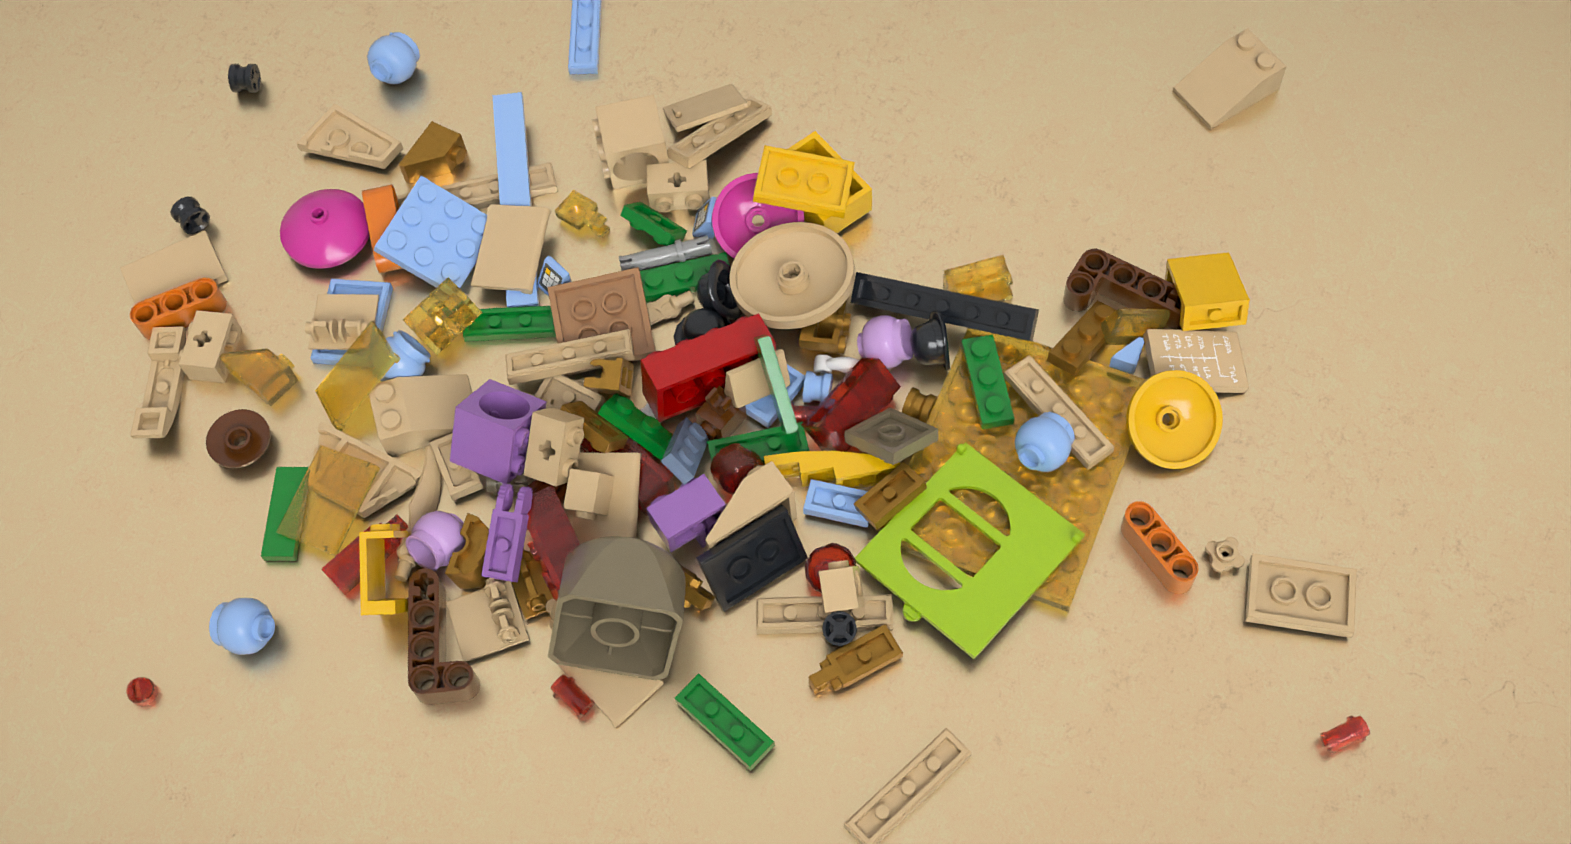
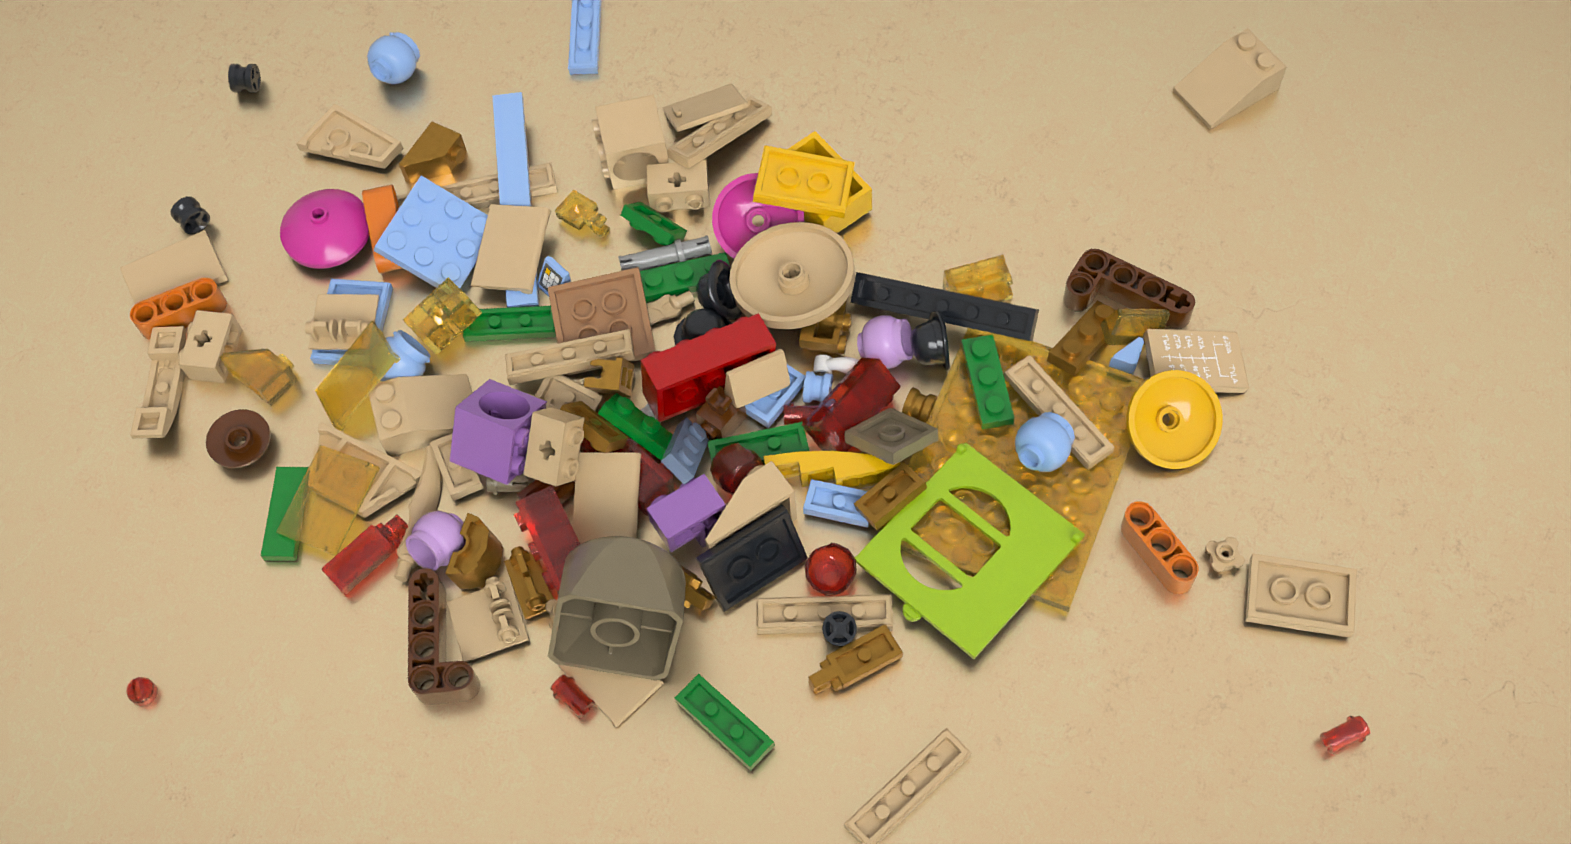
(241, 625): light blue piece -> none
(373, 571): yellow panel -> none
(507, 534): medium lavender hinge -> none
(588, 493): tan brick -> none
(703, 220): light blue slope -> none
(776, 383): tile -> none
(841, 587): tan brick -> none
(1208, 291): yellow panel -> none

